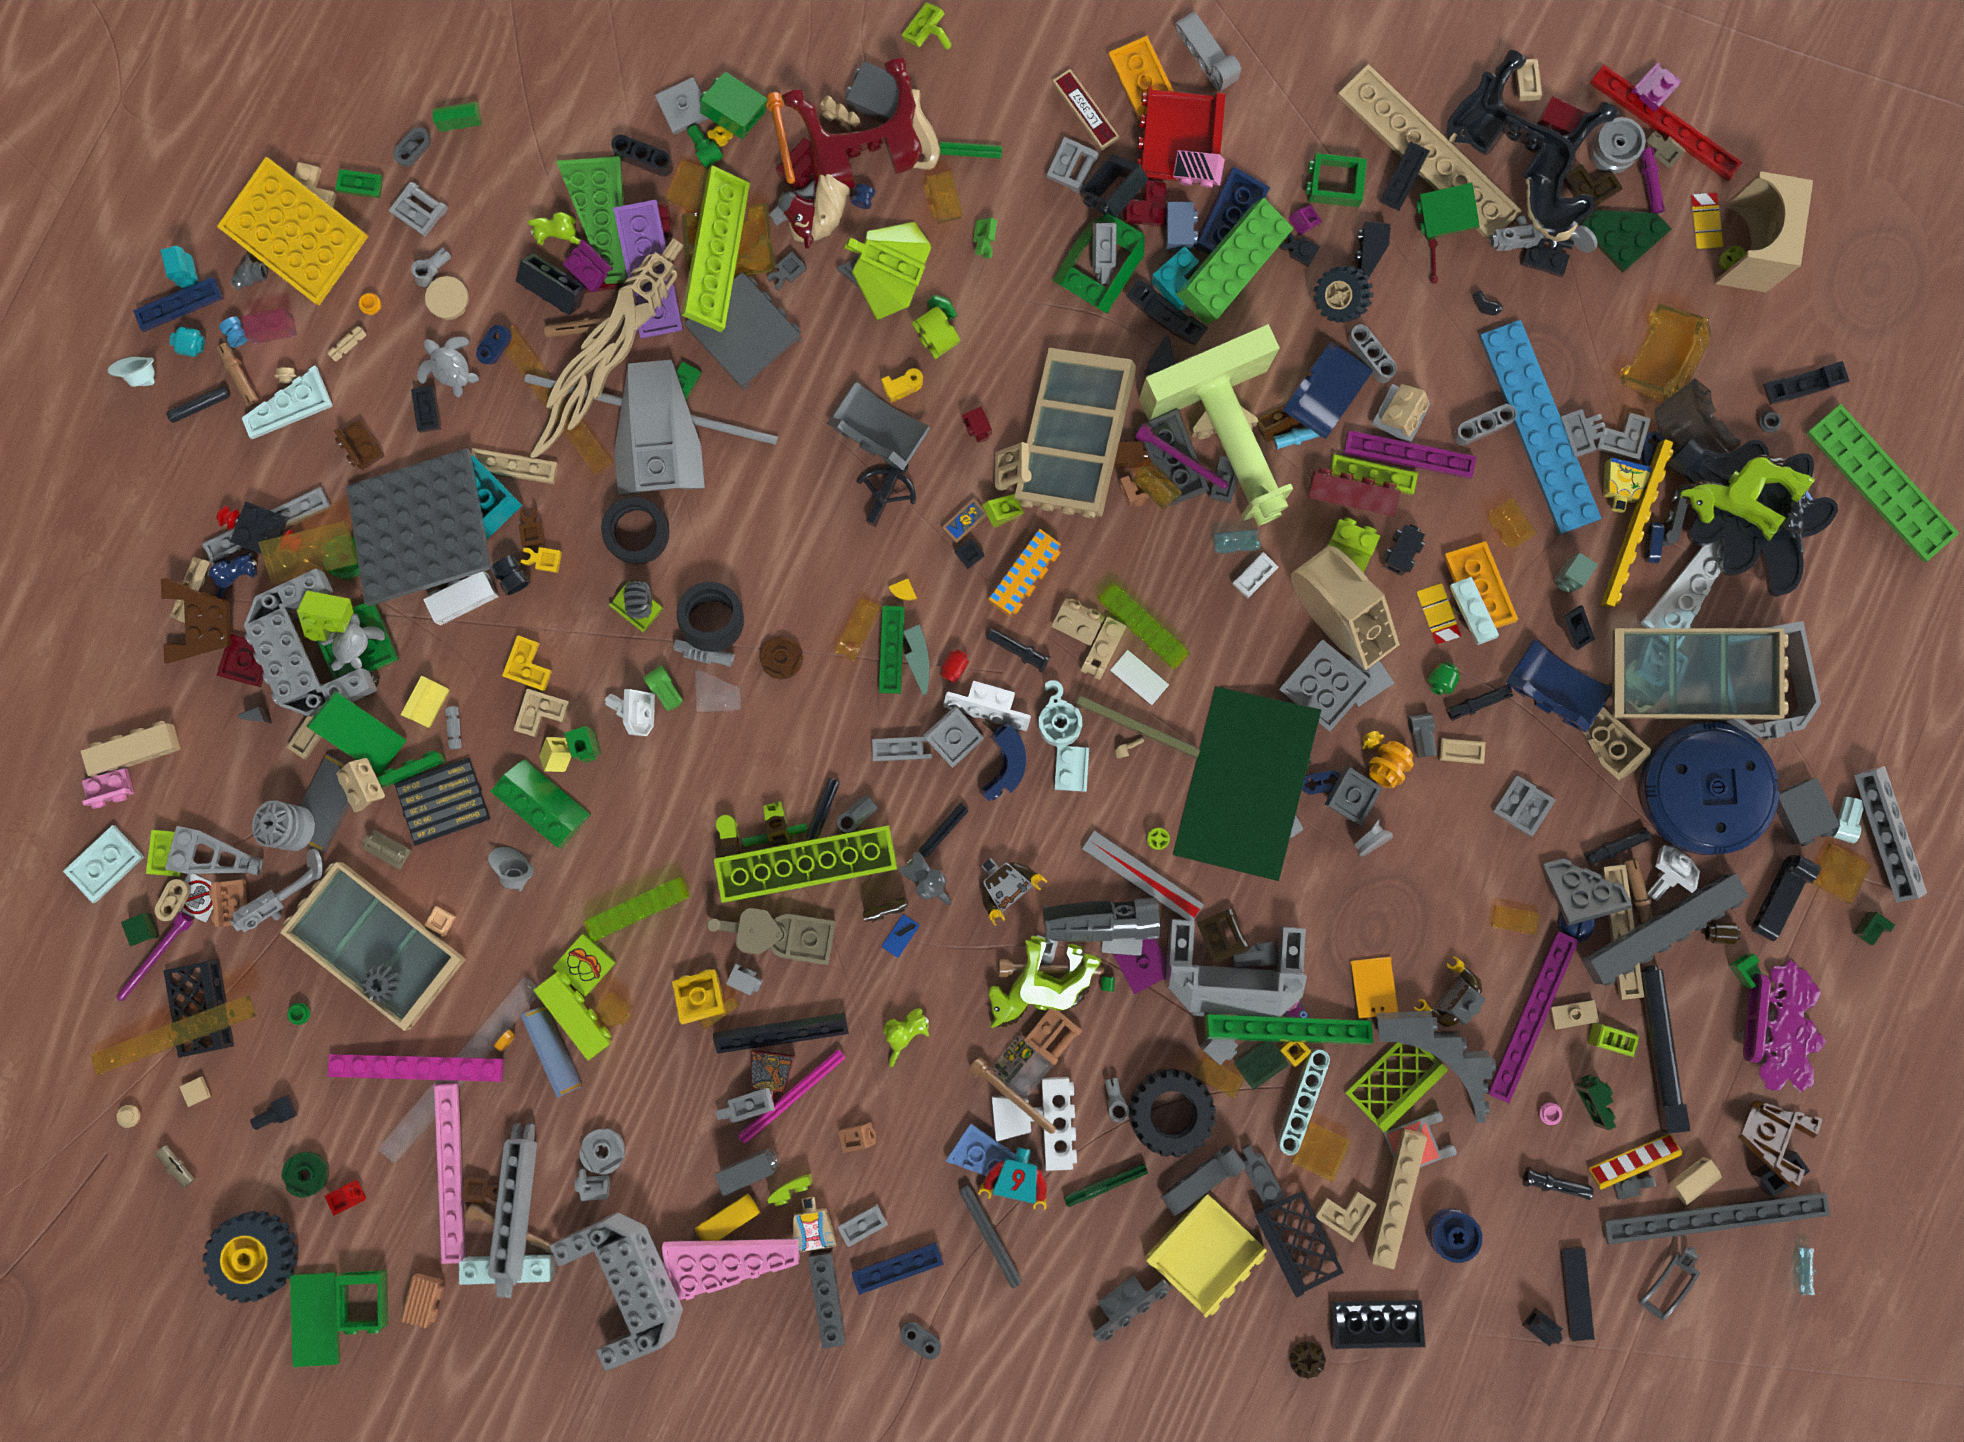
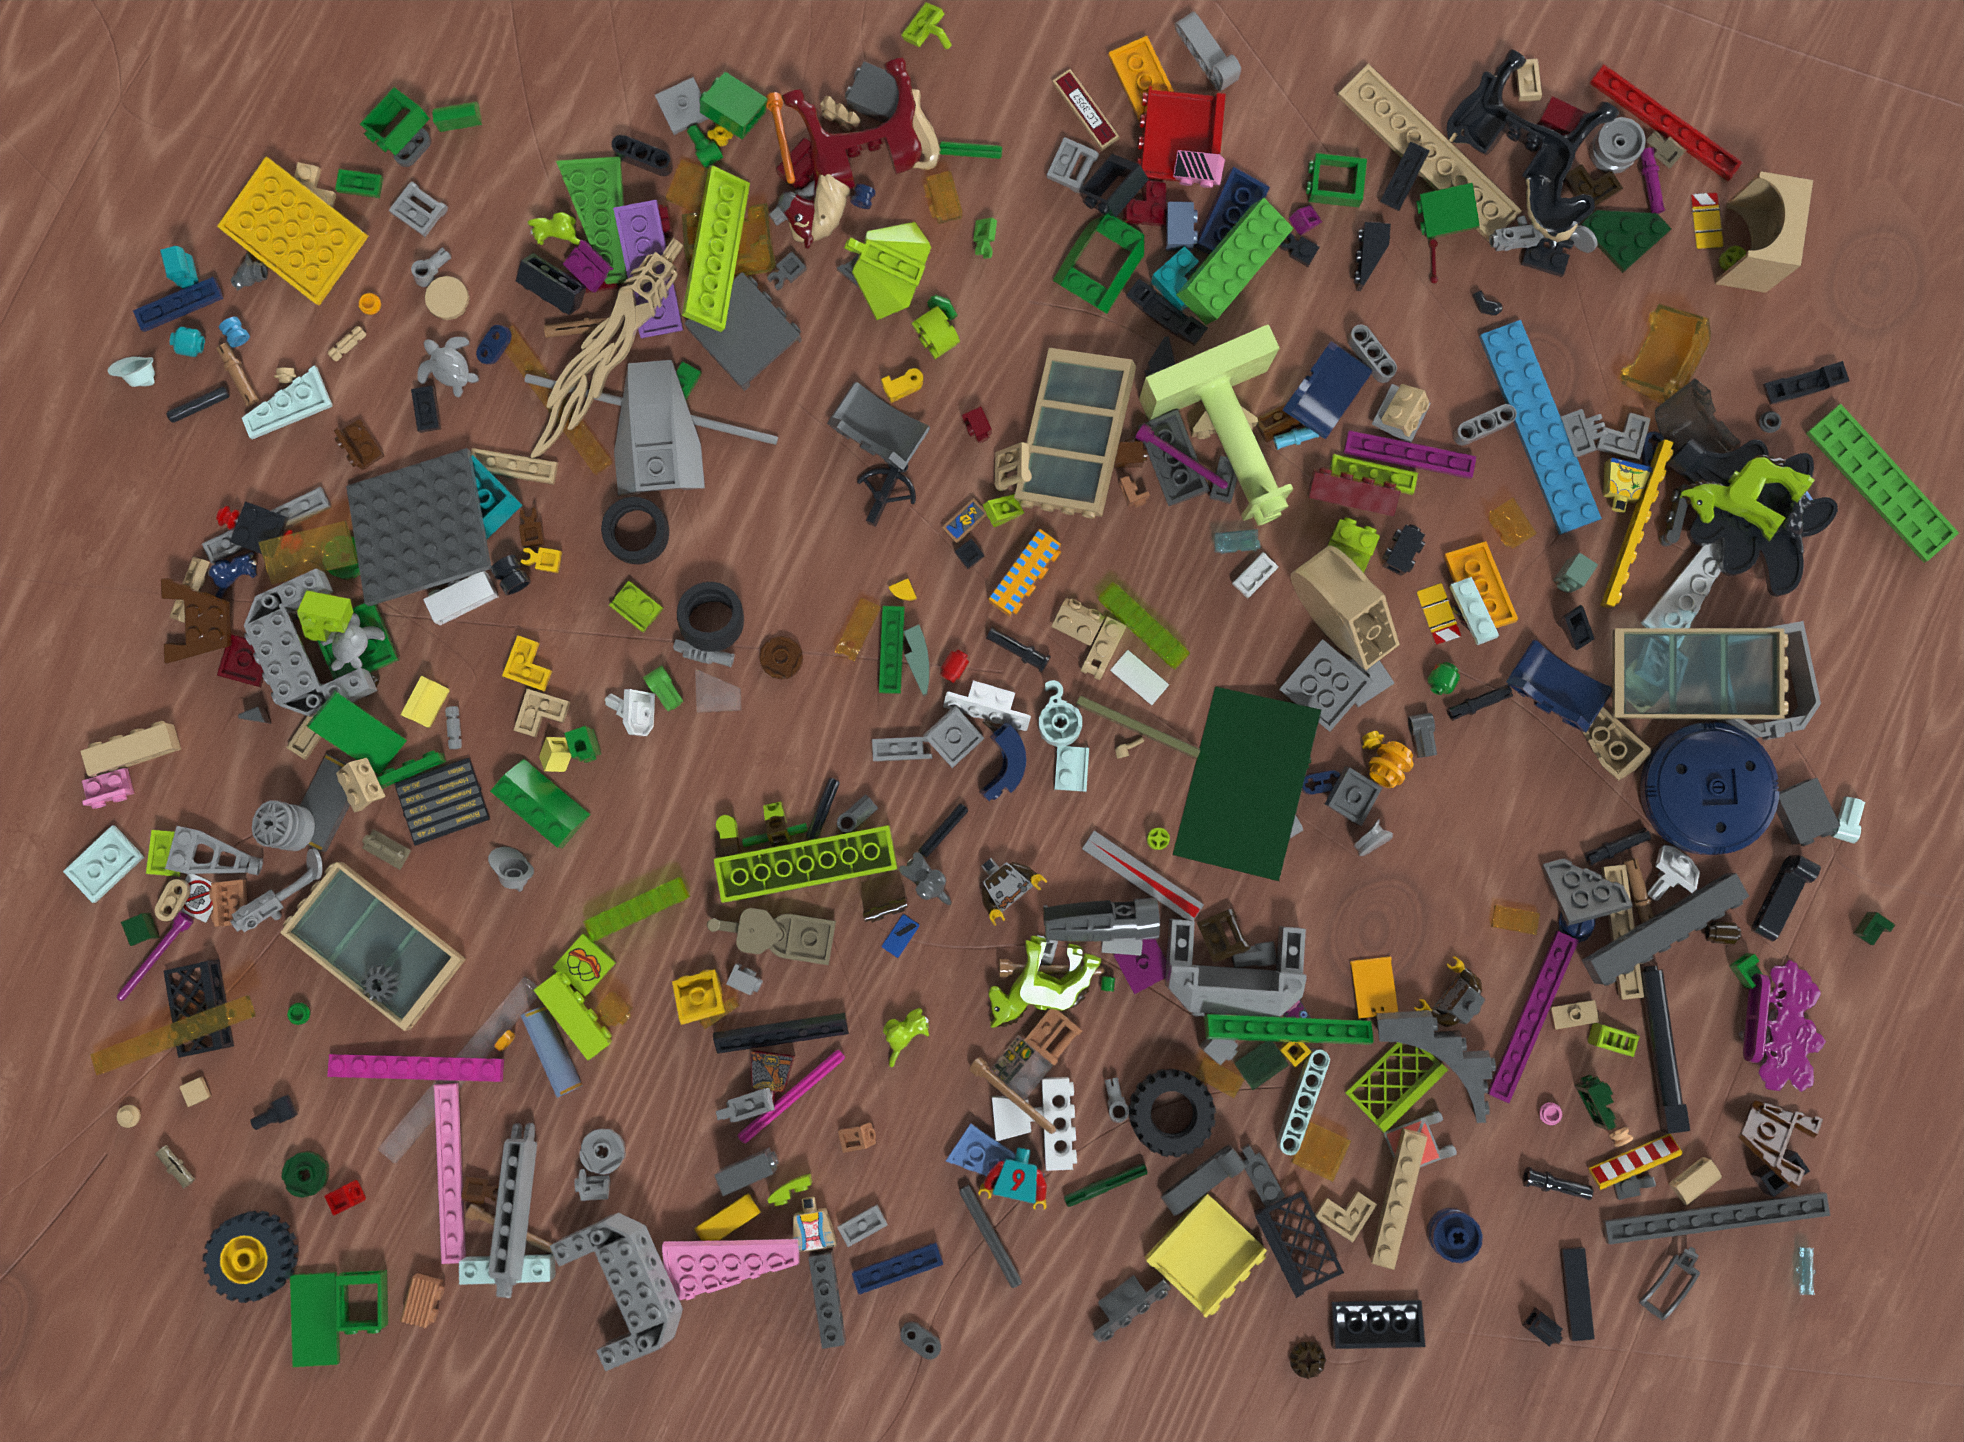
(269, 325): clear pink brick -> none
(385, 113): none -> green window
(440, 921): light nougat tile -> none
(638, 600): dark grey gear -> none
(1104, 251): light grey hinge -> none
(1156, 485): clear yellow bracket -> none
(1343, 294): black wheel -> none
(1462, 751): tan tile -> none
(1524, 806): light grey slope -> none
(1621, 1137): none -> light nougat bush
(1654, 542): dark blue beam -> none
(1656, 87): plate -> none
(1841, 873): clear yellow plate -> none
(1890, 834): light grey brick -> none

